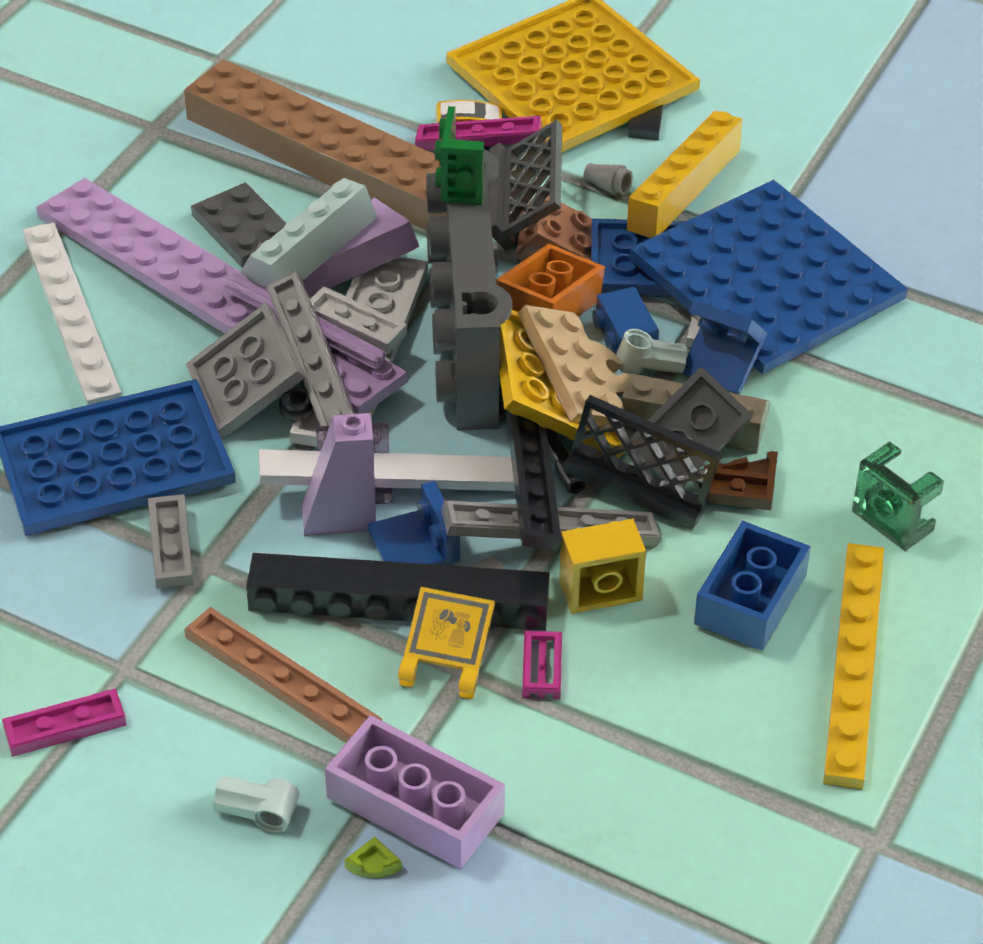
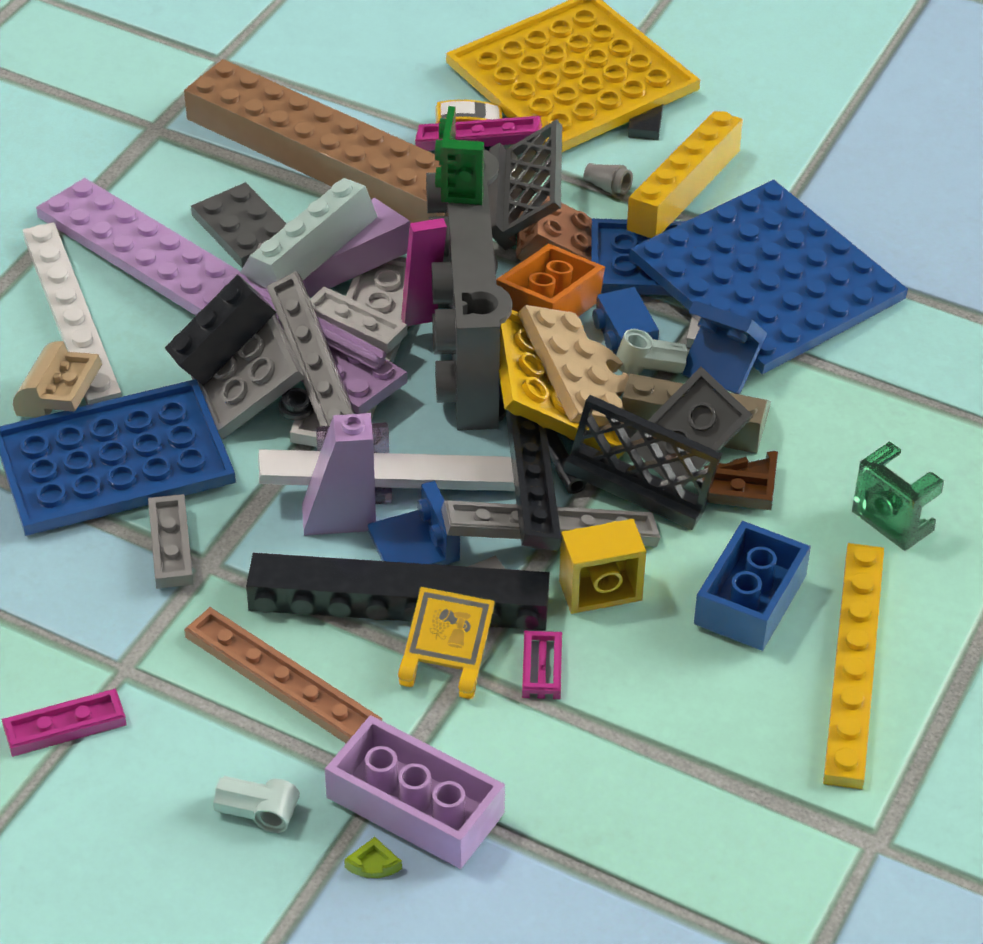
(56, 381): none -> tan brick
(220, 330): none -> black brick
(425, 246): none -> dark pink tile

